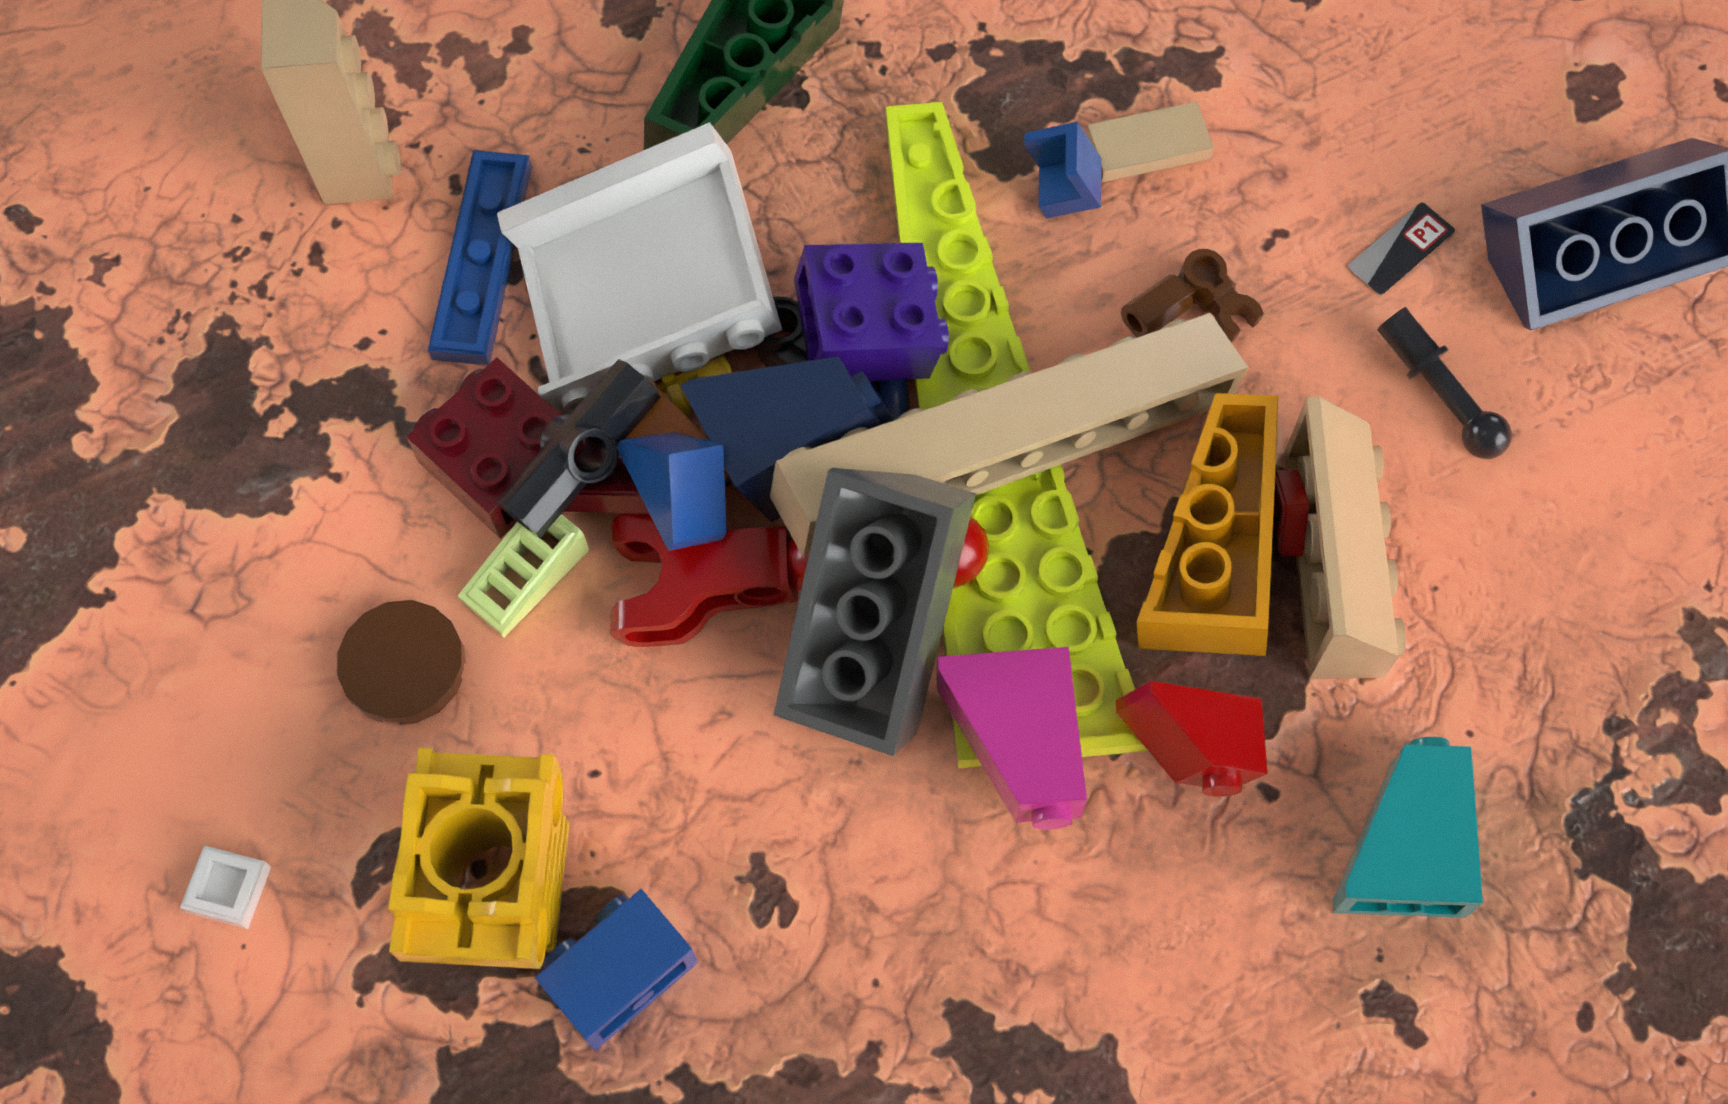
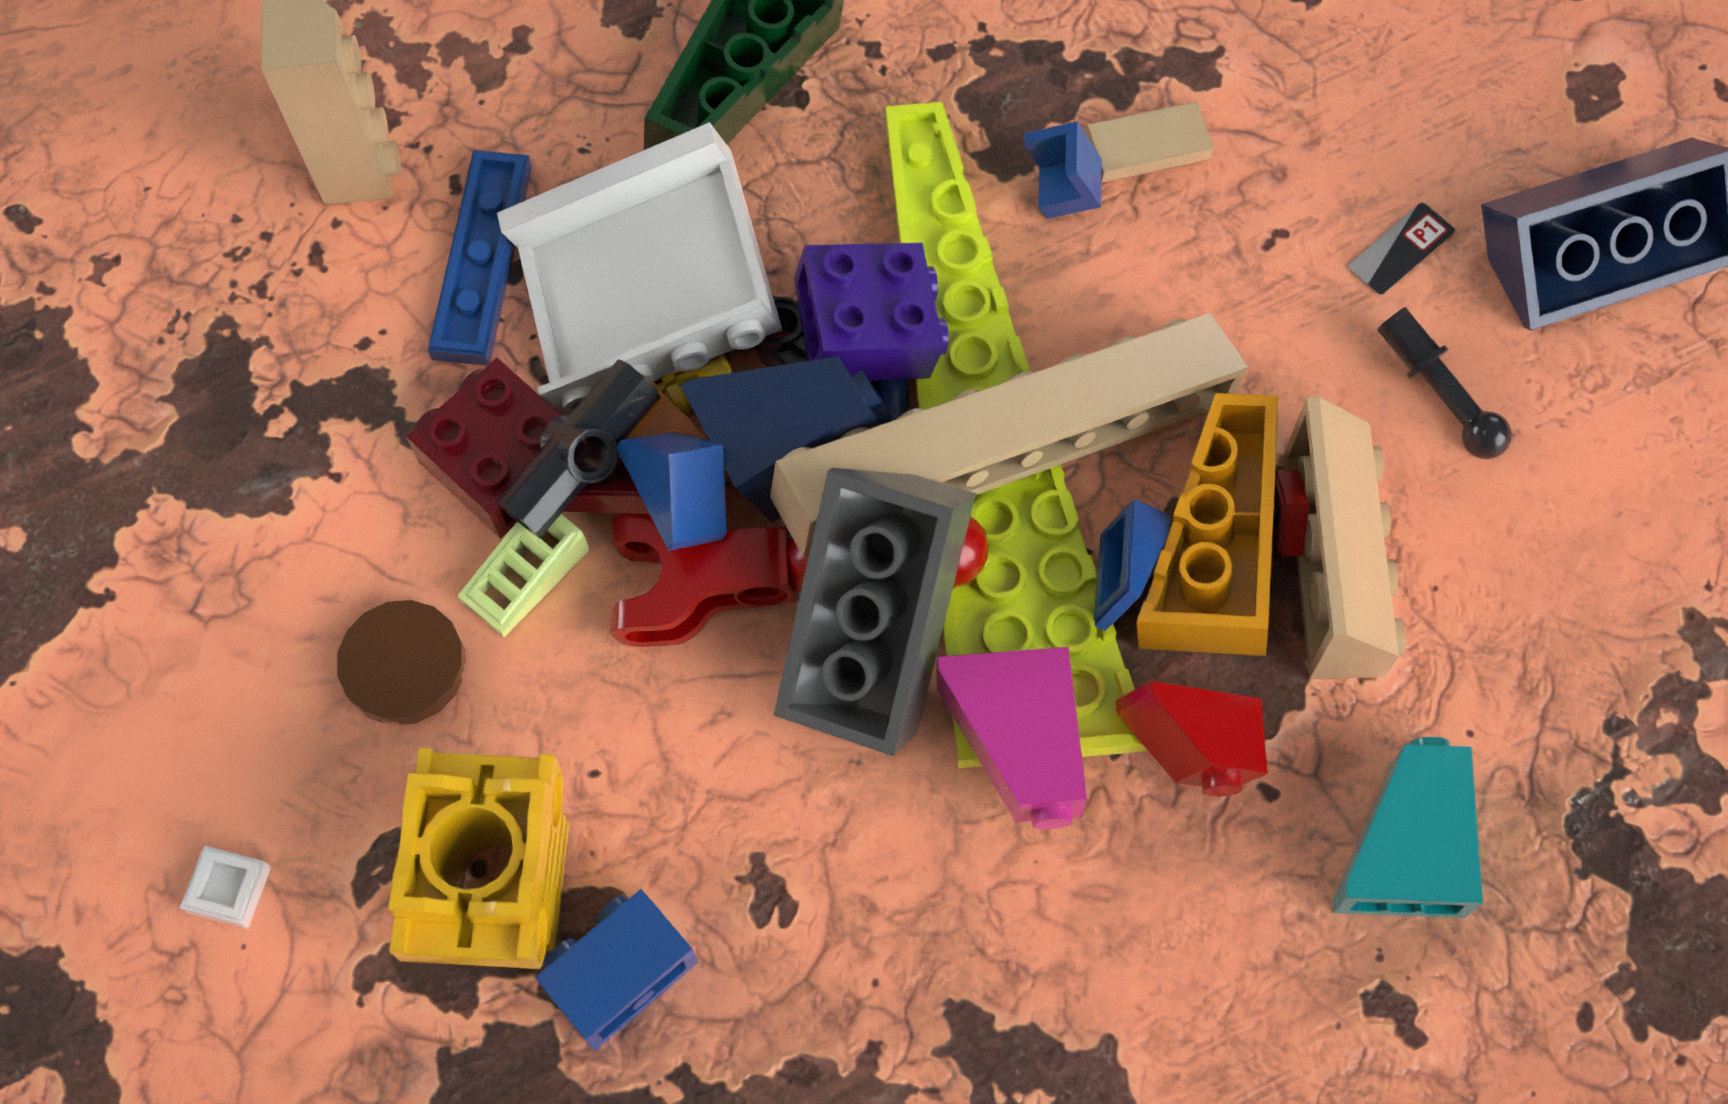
(1127, 558): none -> blue slope
(1201, 282): reddish brown bar -> none

